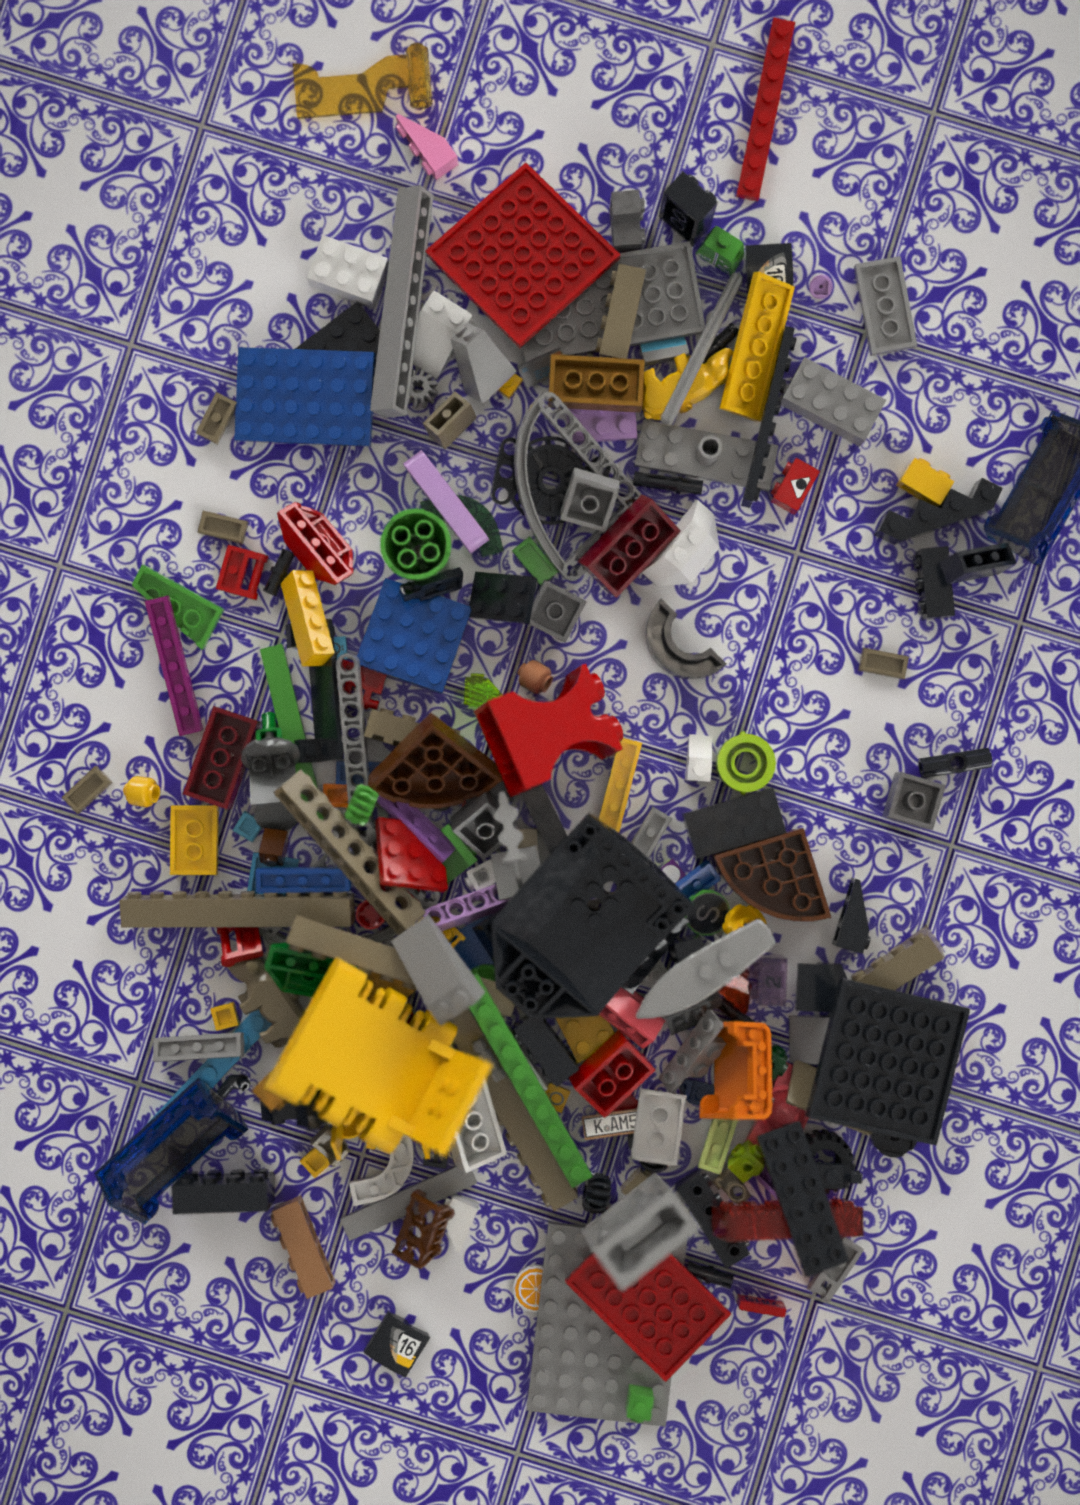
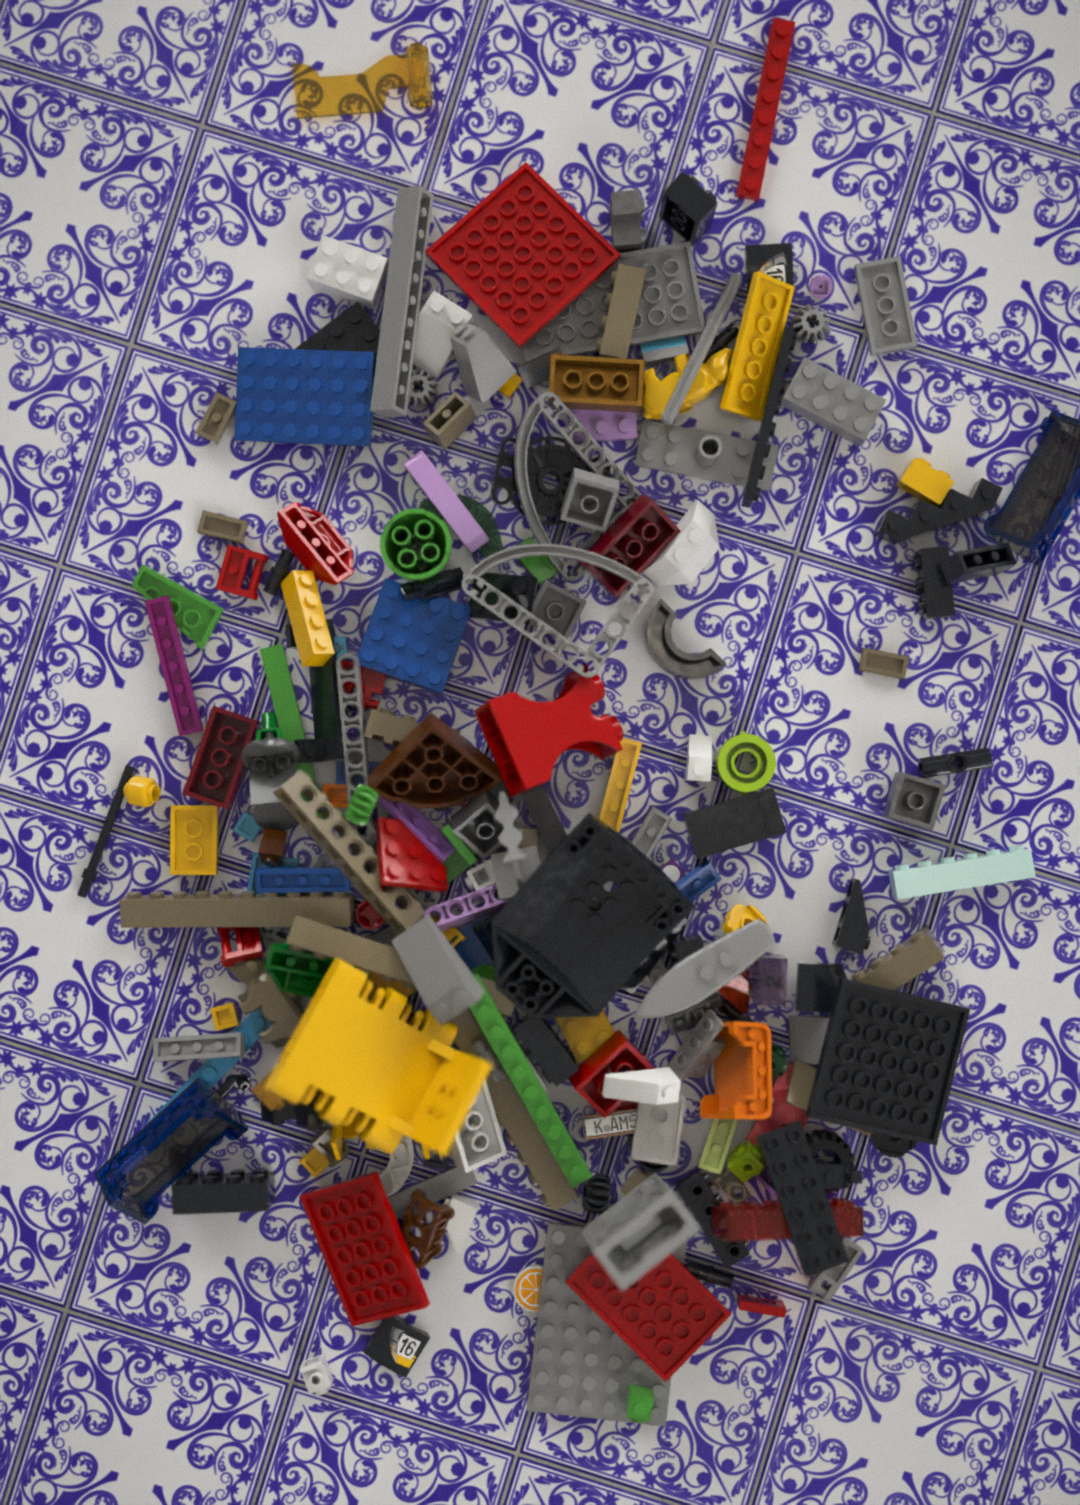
(87, 789): dark tan tile -> none
(90, 873): none -> black bar
(303, 1247): medium nougat brick -> none
(318, 1367): none -> white brick
(364, 1249): none -> red plate
(432, 148): bright pink slope -> none
(479, 690): clear neon green slope -> none
(535, 676): nougat head -> none
(542, 628): none -> light grey beam
(557, 1096): yellow tile -> none
(622, 1015): coral piece -> none
(643, 1086): none -> white slope
(664, 482): black pin -> none
(695, 1090): dark blue slope -> none
(708, 912): black tile -> none
(722, 250): bright green torso -> none
(776, 877): reddish brown brick -> none
(794, 486): red brick -> none
(819, 322): none -> light grey gear
(961, 873): none -> light aqua brick

